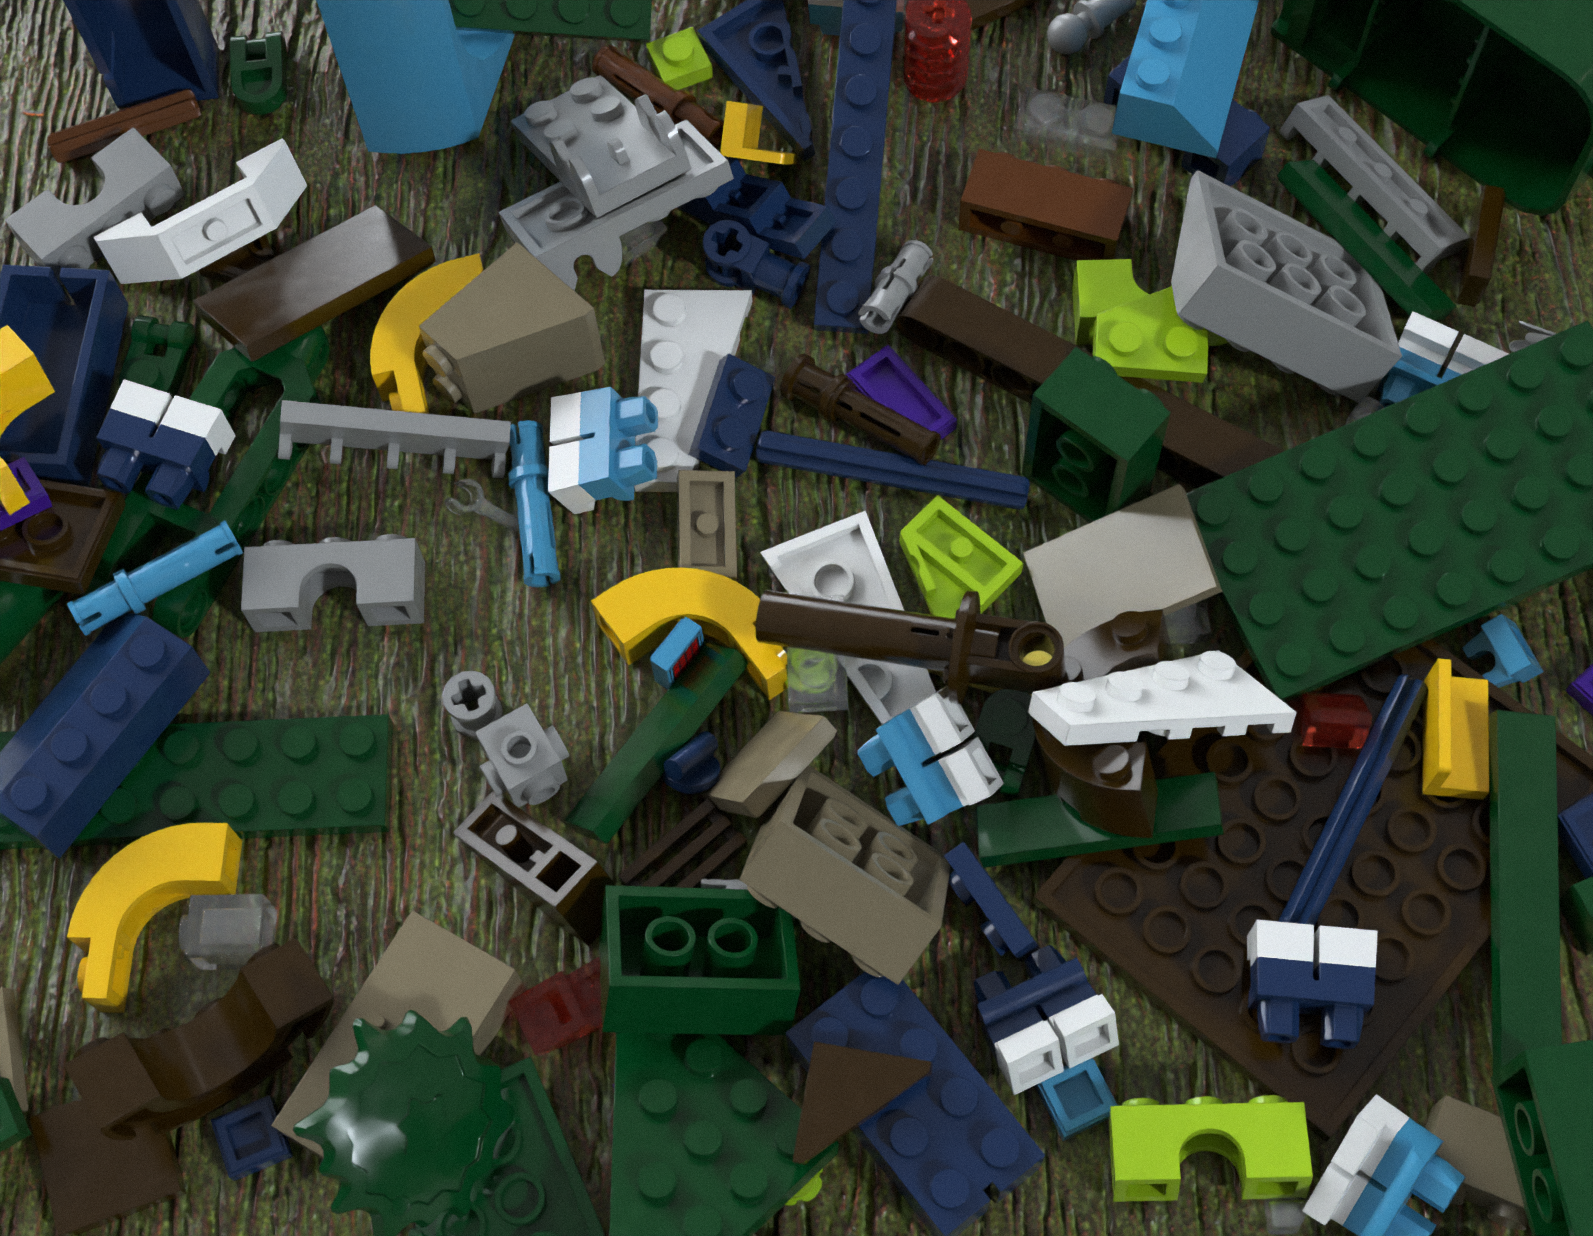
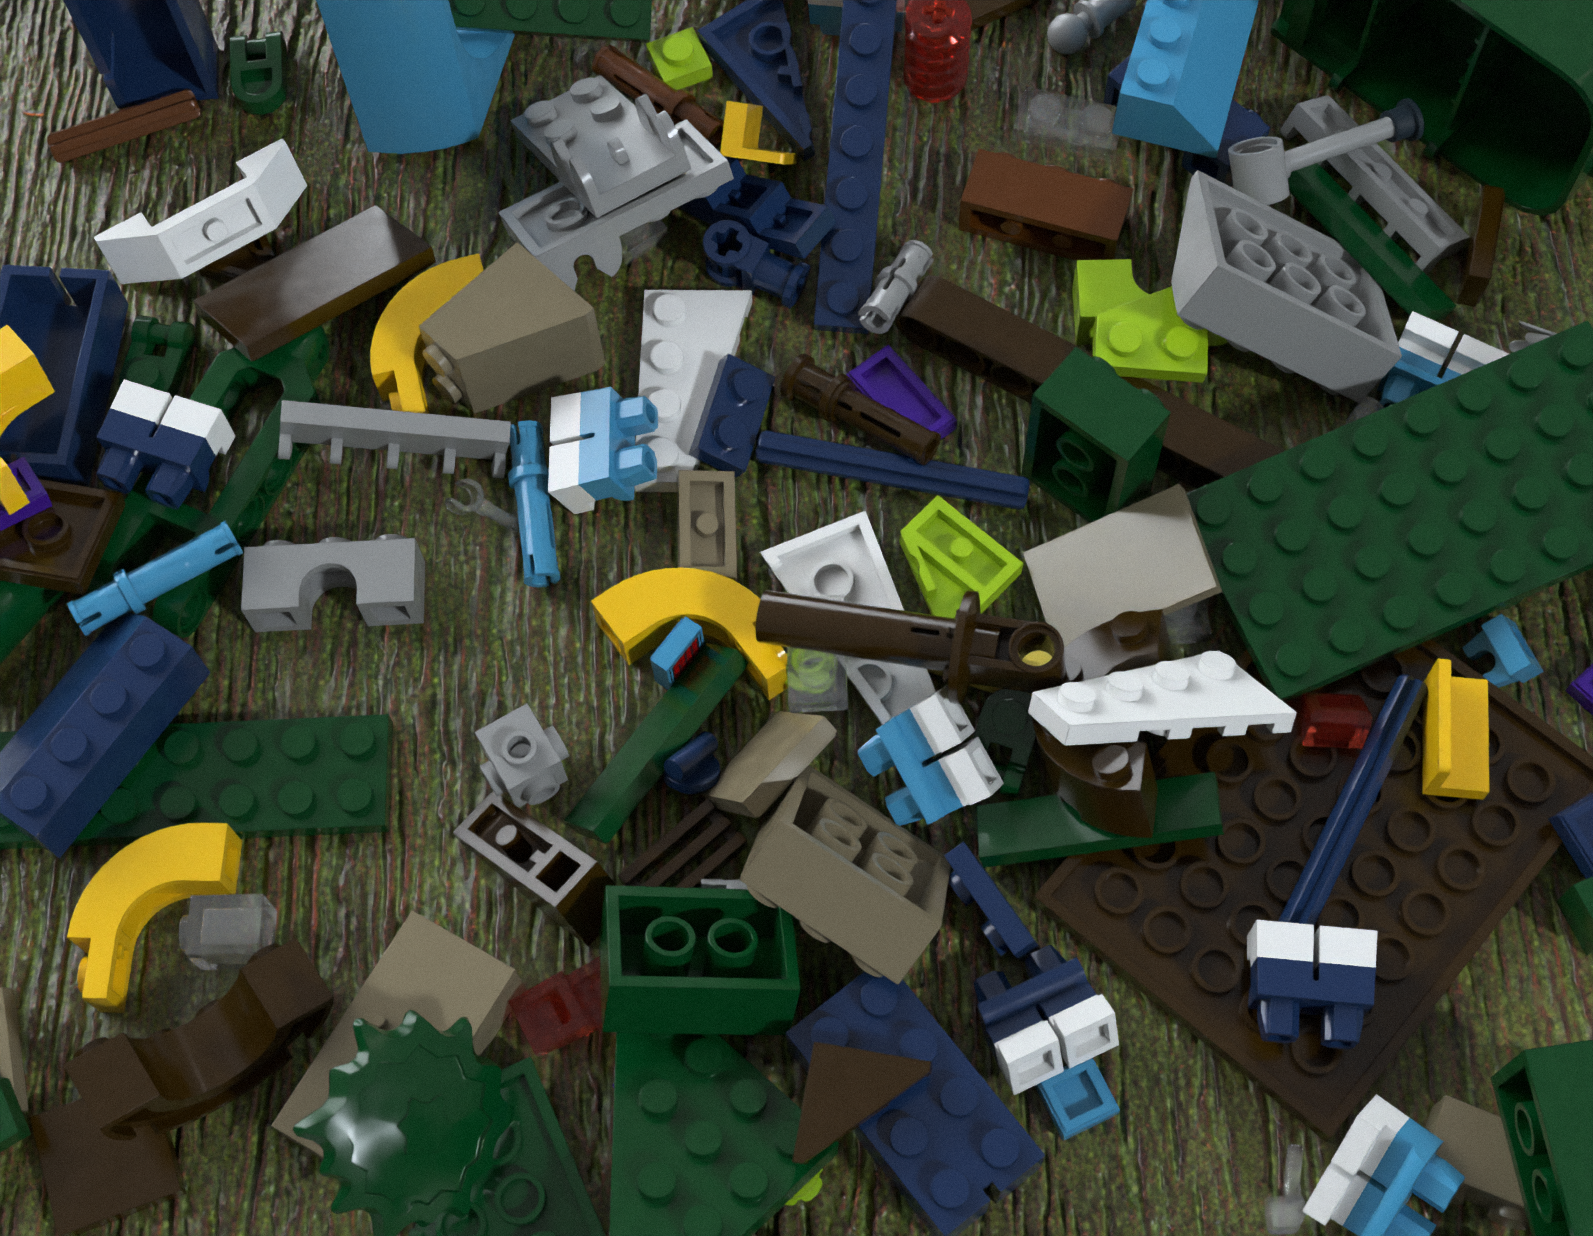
(64, 234): light grey arch -> none
(249, 1140): dark blue tile -> none
(466, 688): light grey bush -> none
(1260, 1138): lime arch -> none
(1263, 167): none -> light grey piece
(1524, 884): dark green tile -> none

